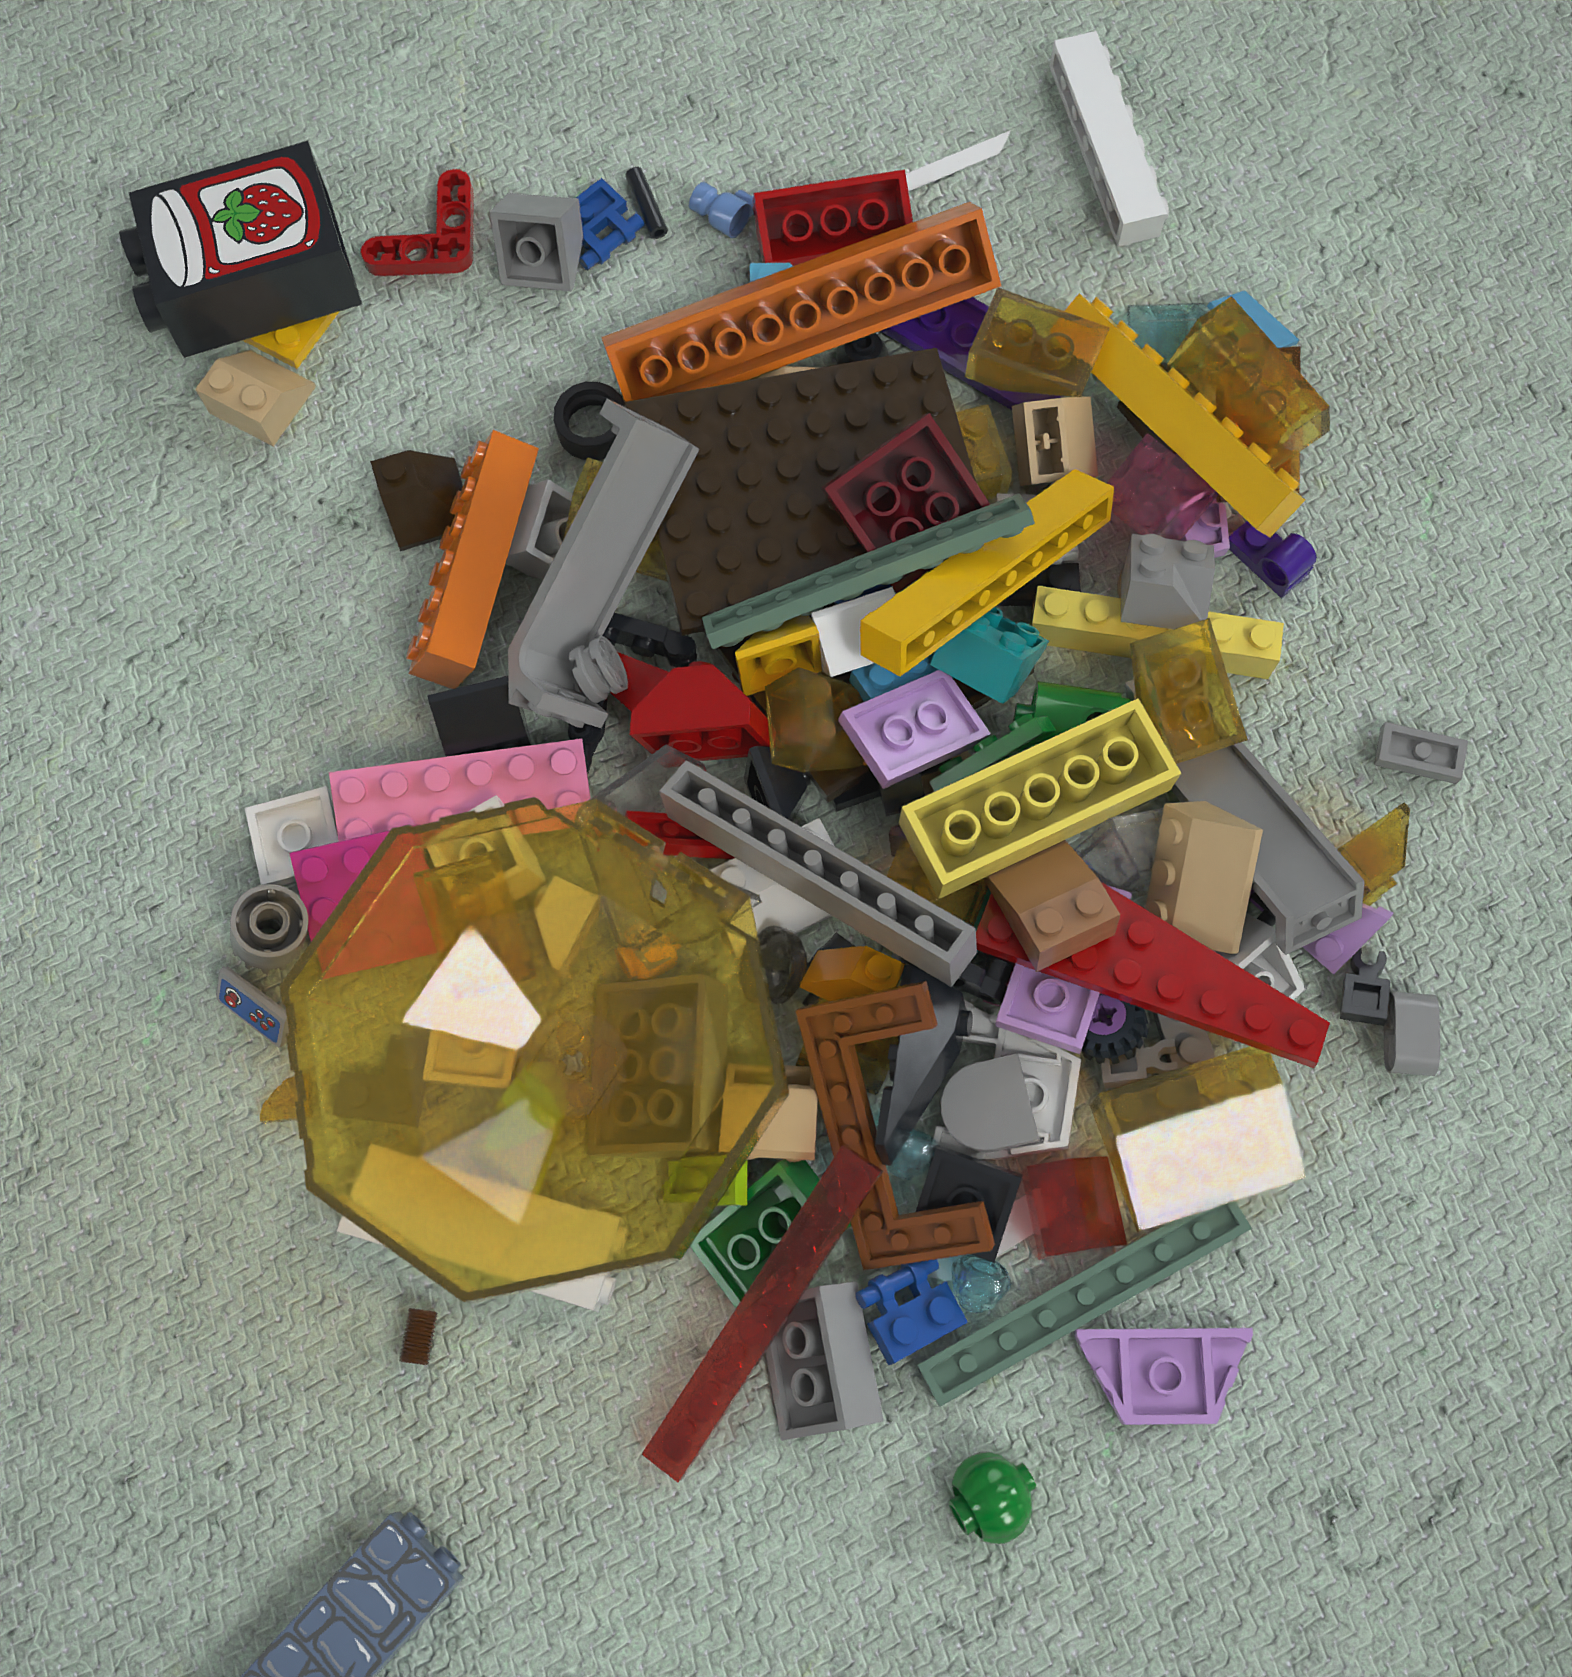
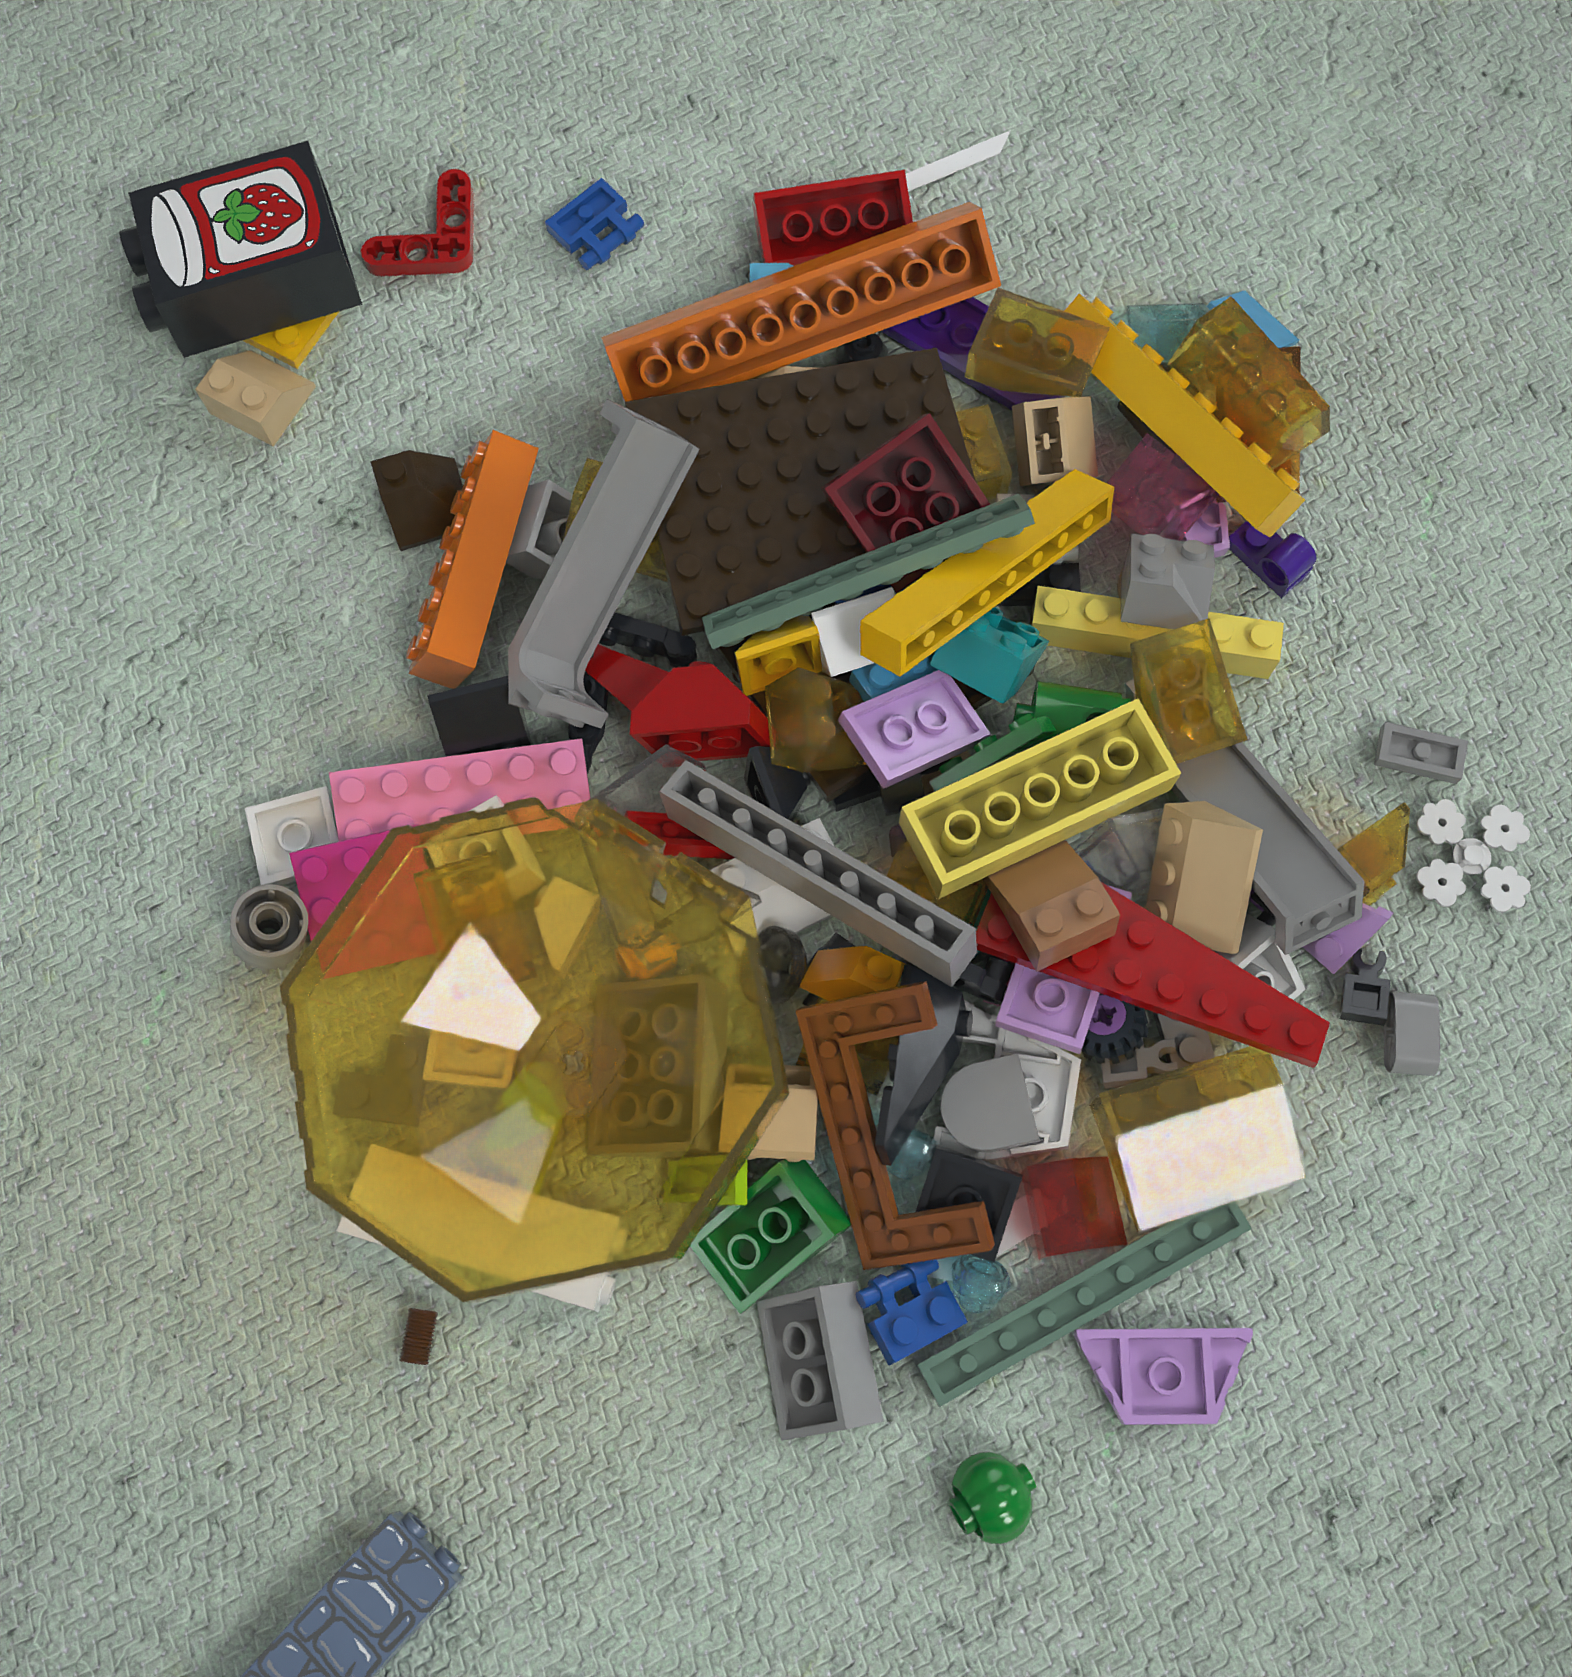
(252, 1006): slope -> none
(281, 1103): clear yellow tile -> none
(537, 240): light grey slope -> none
(571, 401): black tyre -> none
(598, 669): light grey wheel -> none
(646, 203): black piece -> none
(725, 211): medium blue piece -> none
(762, 1313): clear red plate -> none
(1108, 139): white brick -> none
(1473, 856): none -> white plant

